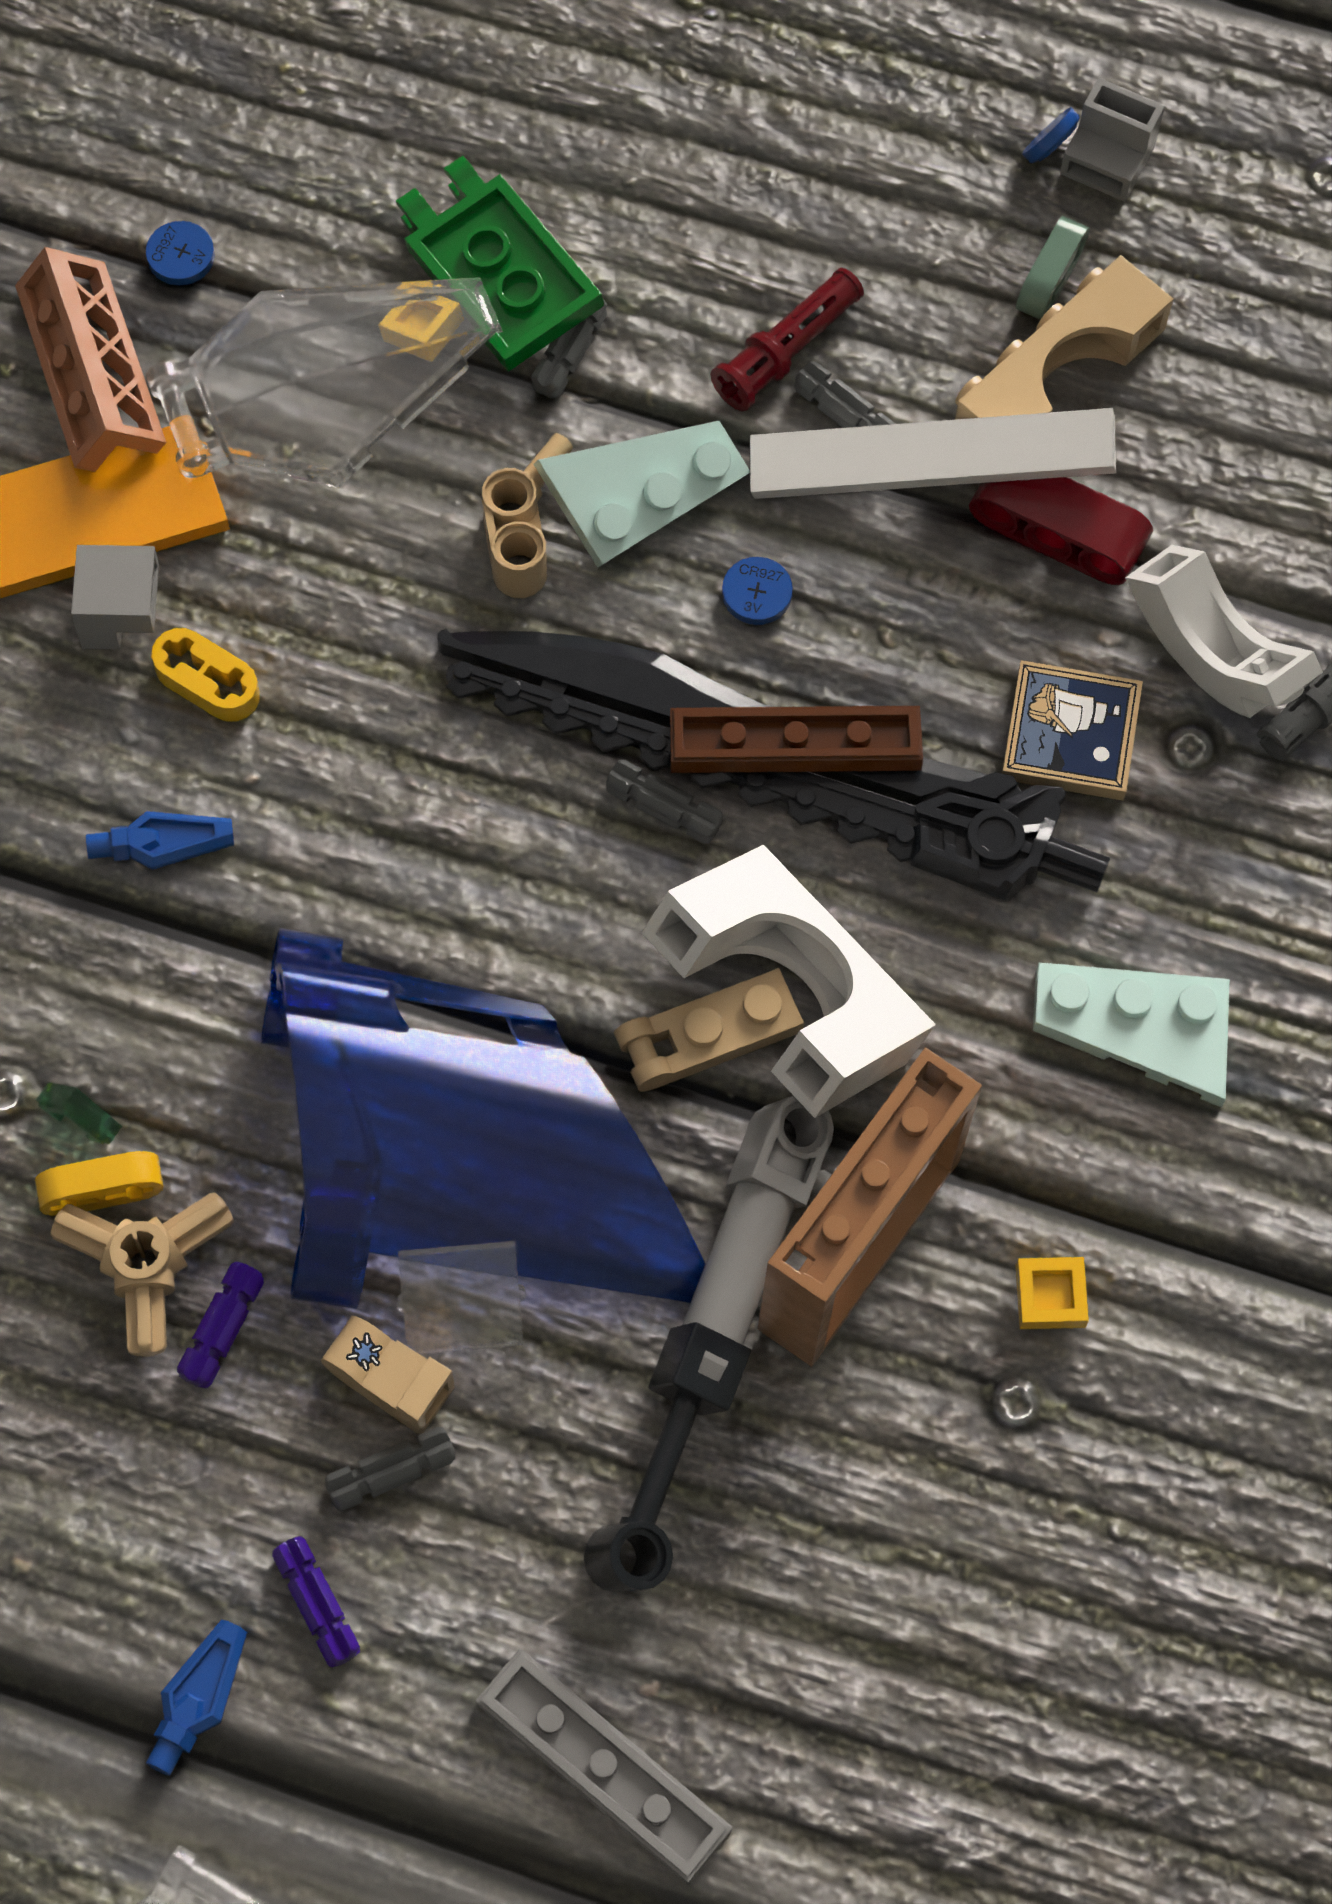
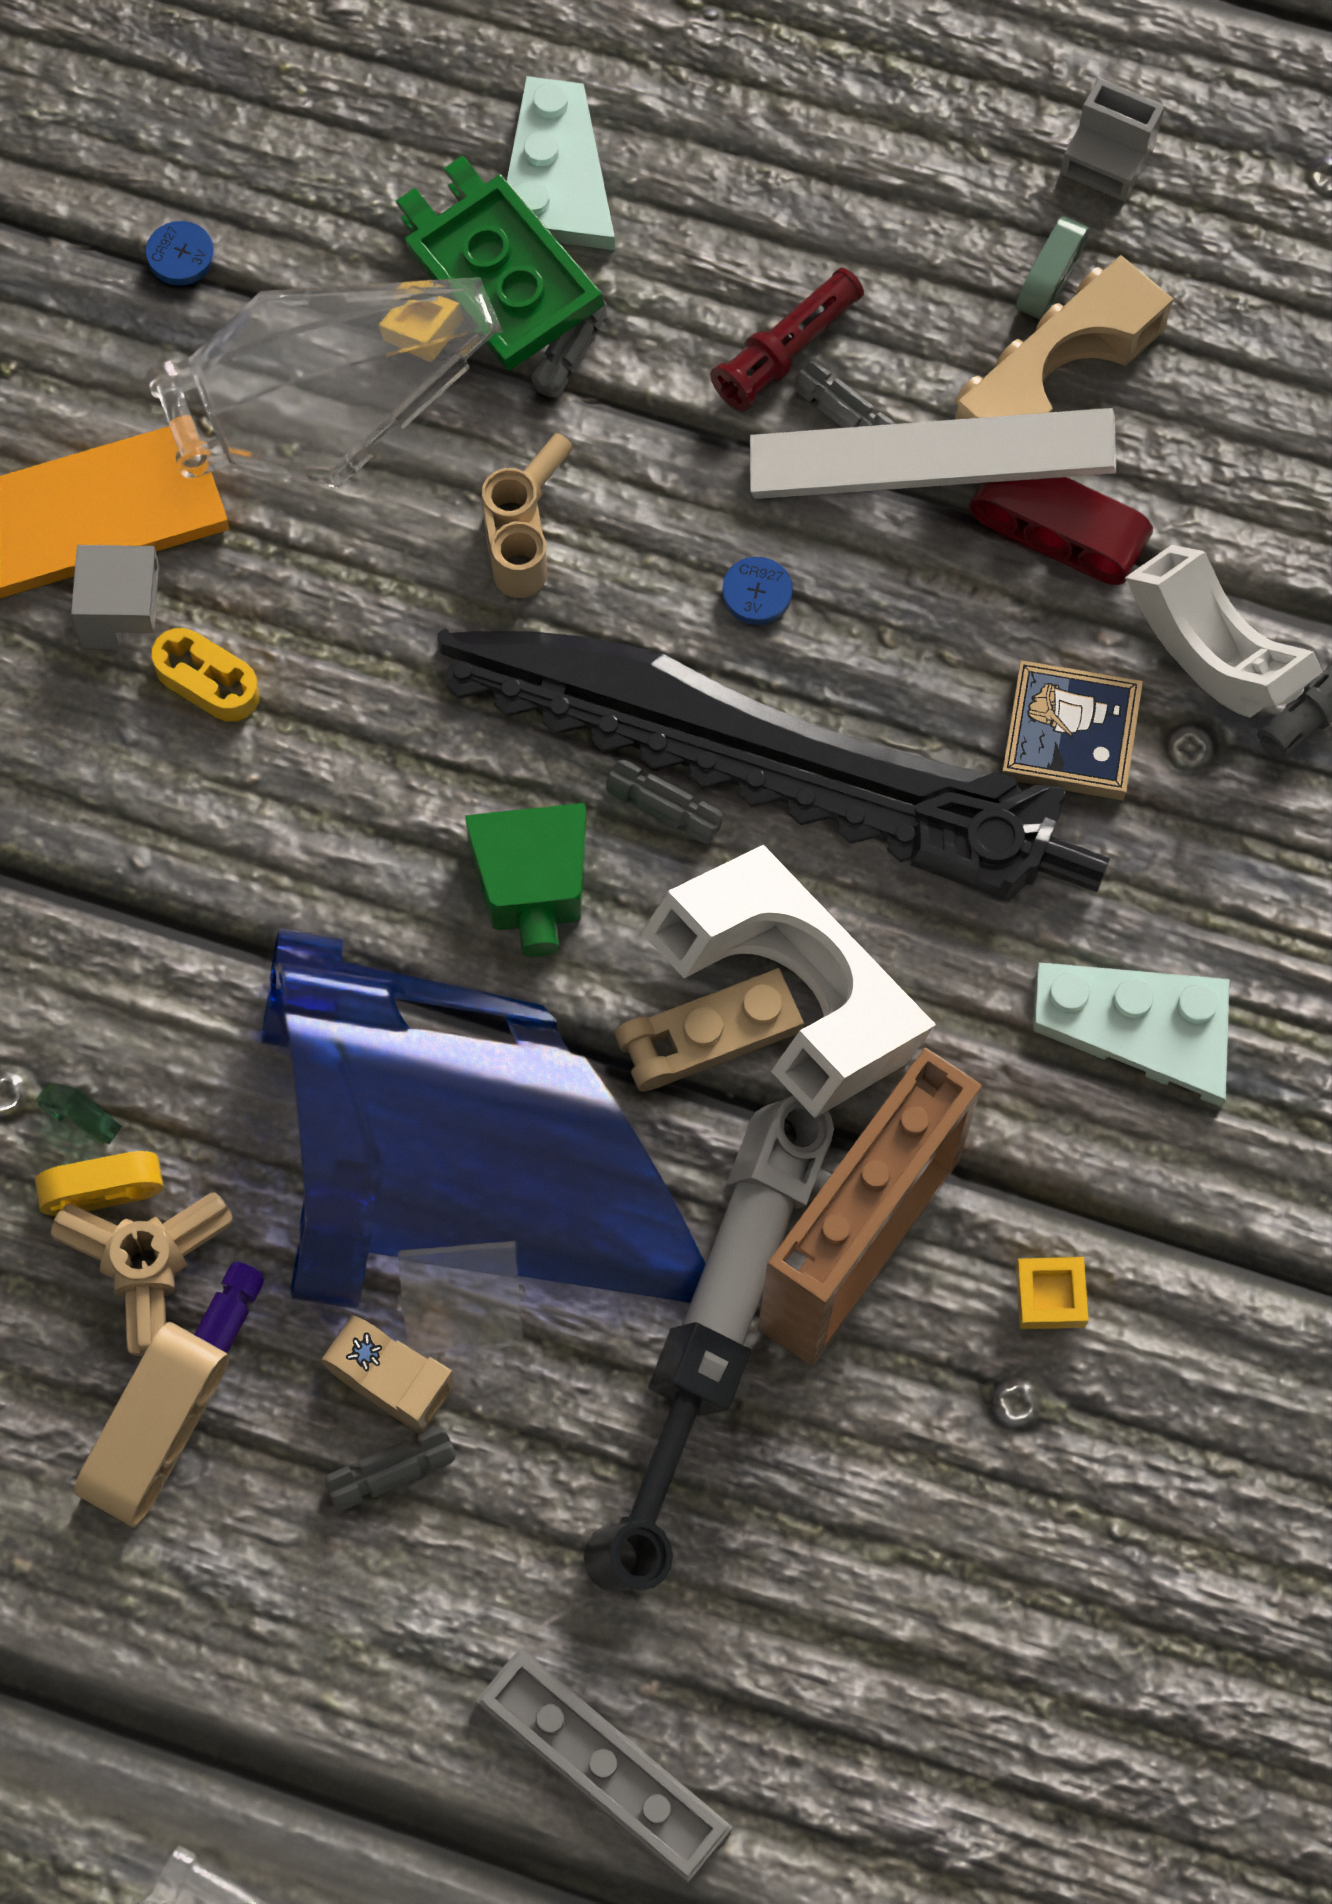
(73, 357): nougat fence -> none
(151, 1424): none -> tan beam
(162, 839): blue piece -> none
(197, 1695): blue piece -> none
(316, 1601): dark purple axle -> none
(530, 870): none -> green torso
(558, 164): none -> light aqua wing
(640, 484): light aqua wing -> none
(796, 739): reddish brown tile -> none
(1052, 136): blue piece -> none

